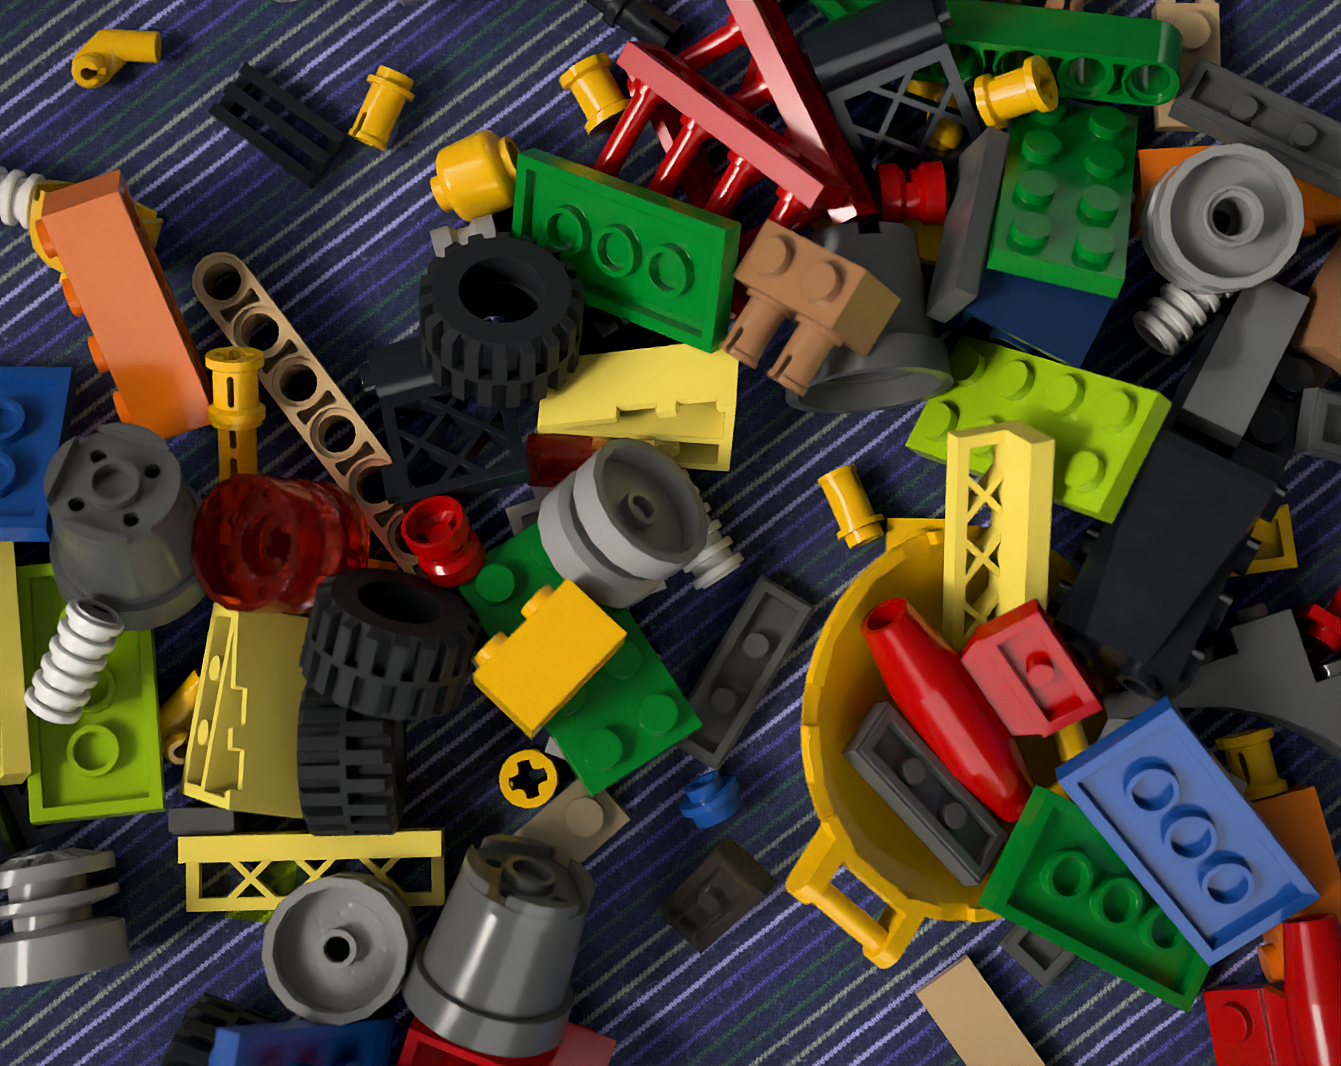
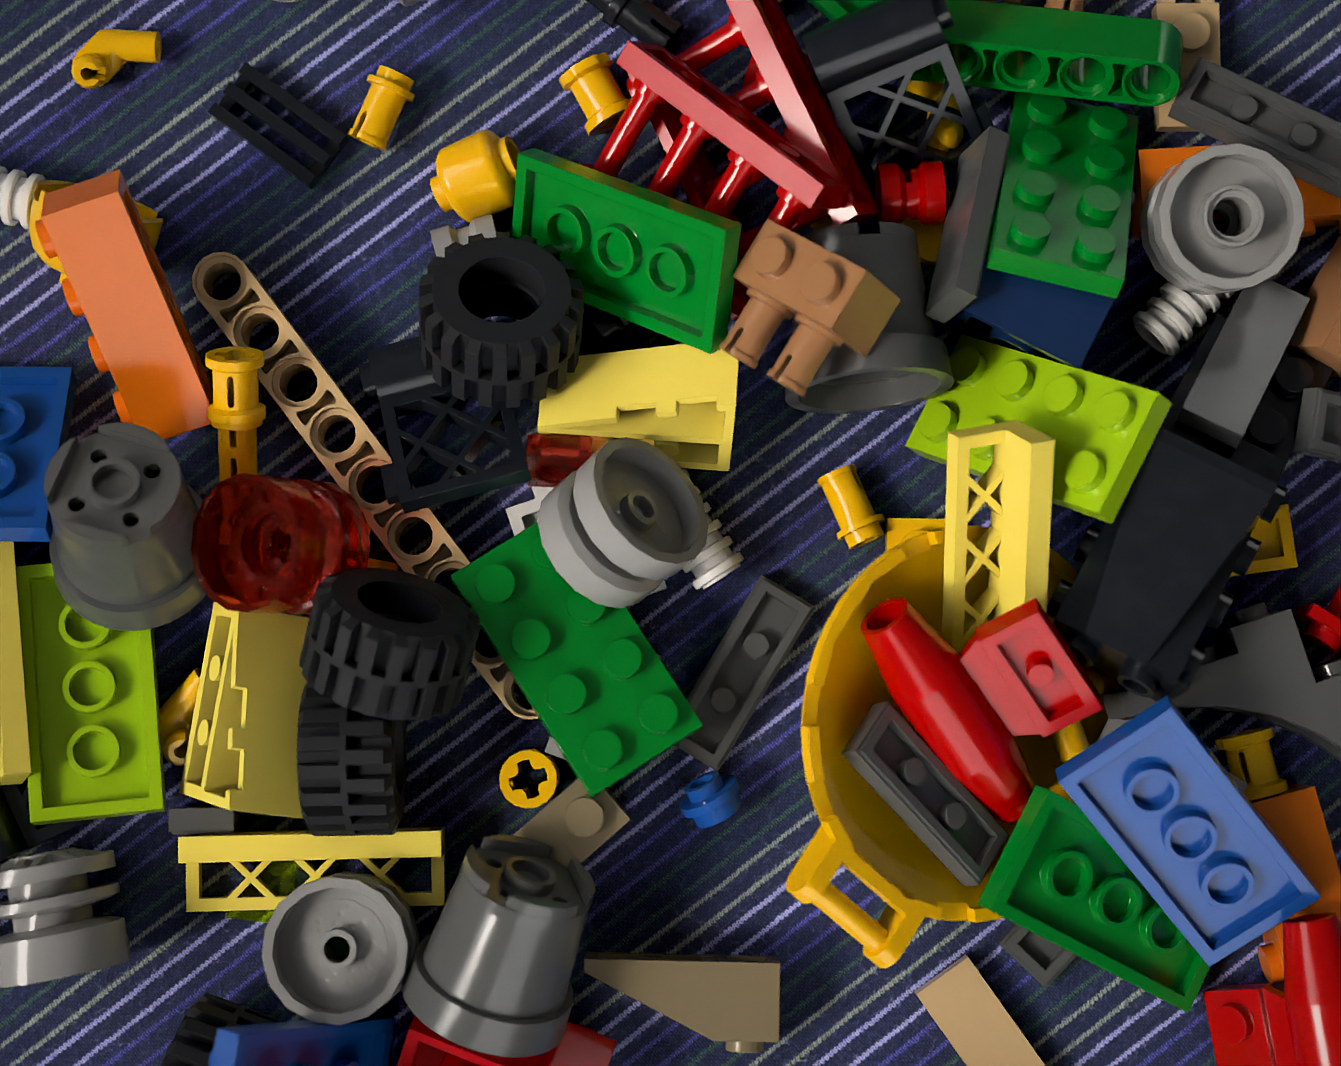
(73, 661): white piece -> none
(443, 541): red wheel -> none
(547, 655): yellow brick -> none
(709, 993): none -> dark tan slope
(715, 894): clear smoke slope -> none
(1016, 92): yellow bush -> none

